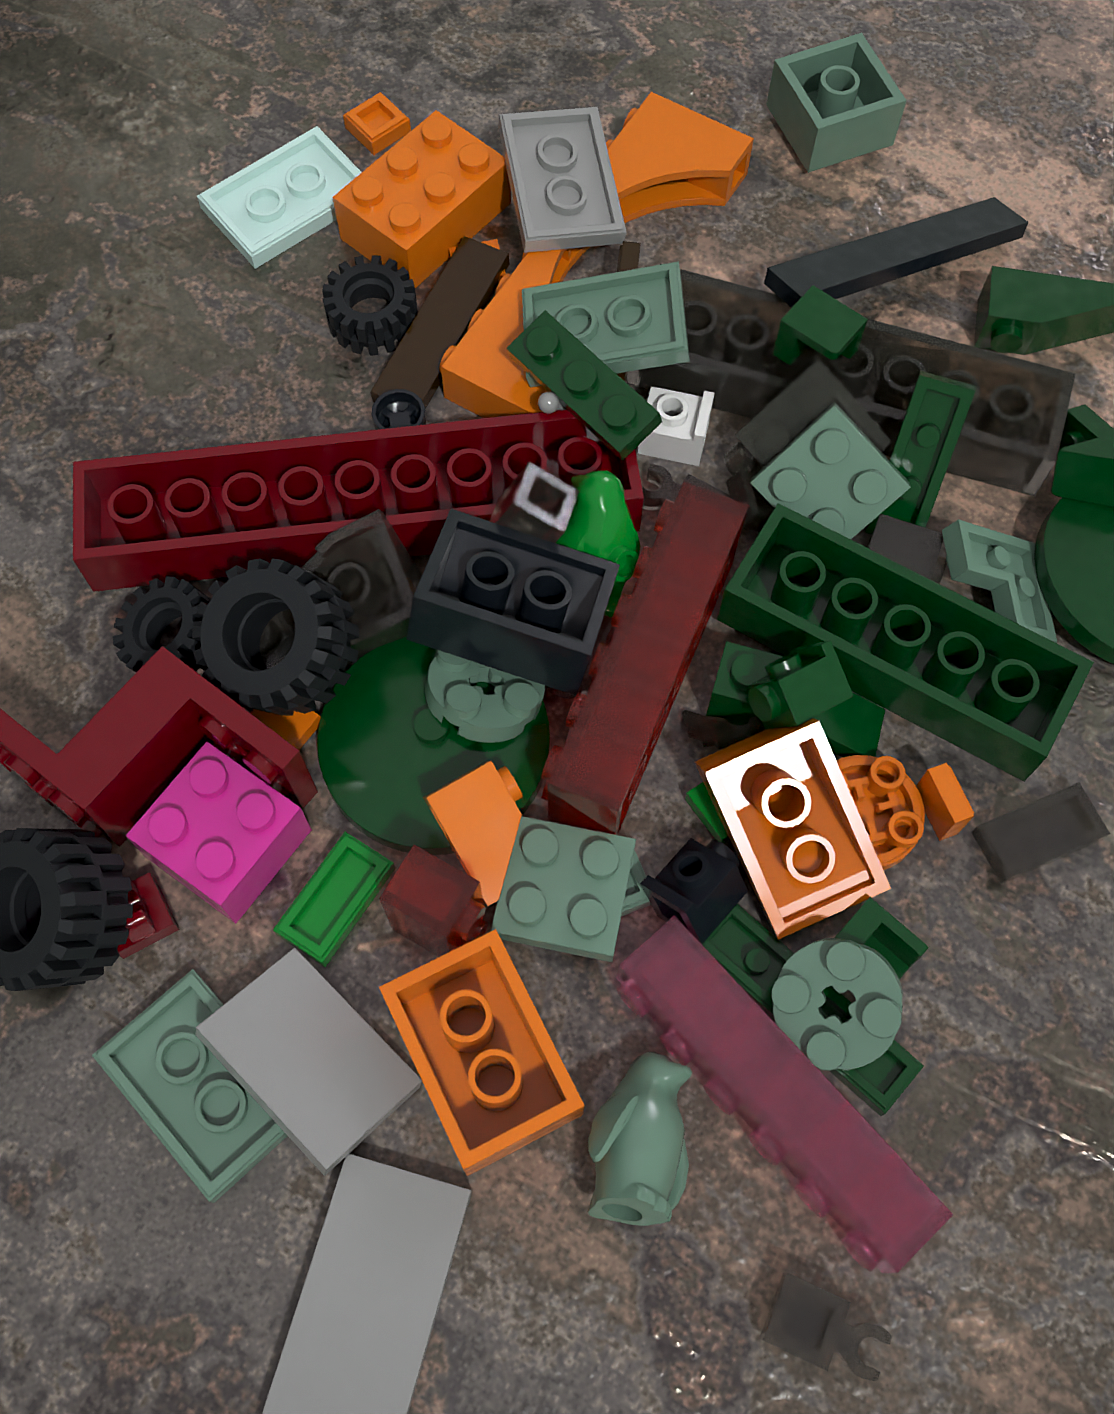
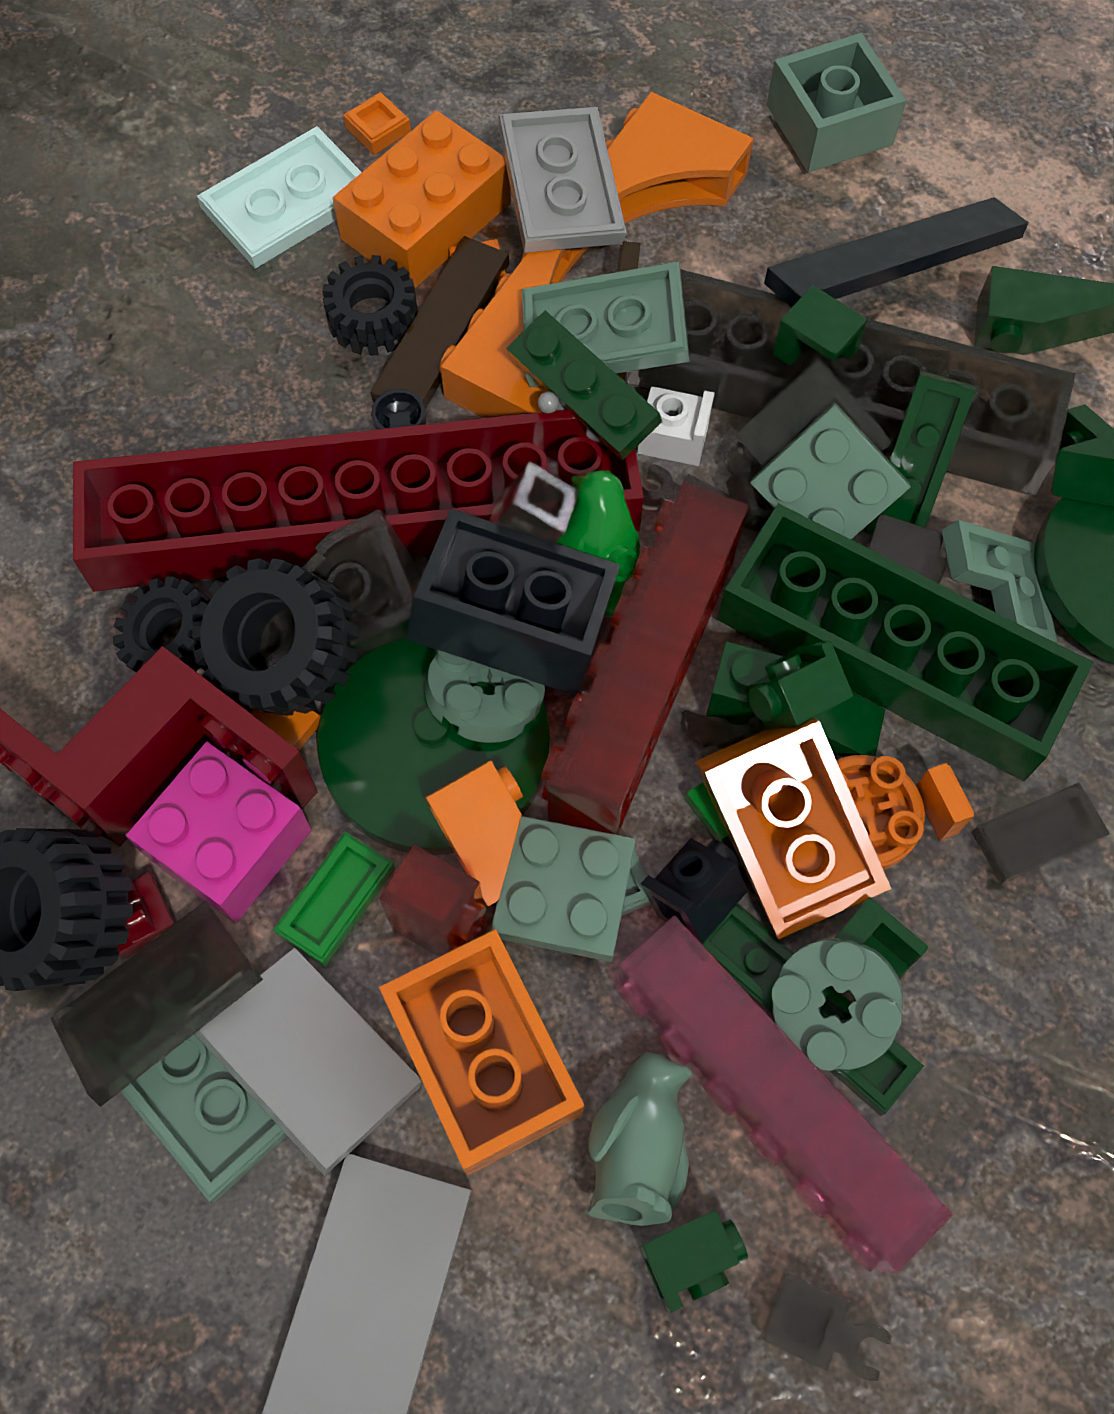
(153, 1002): none -> clear smoke tile
(693, 1258): none -> dark green brick

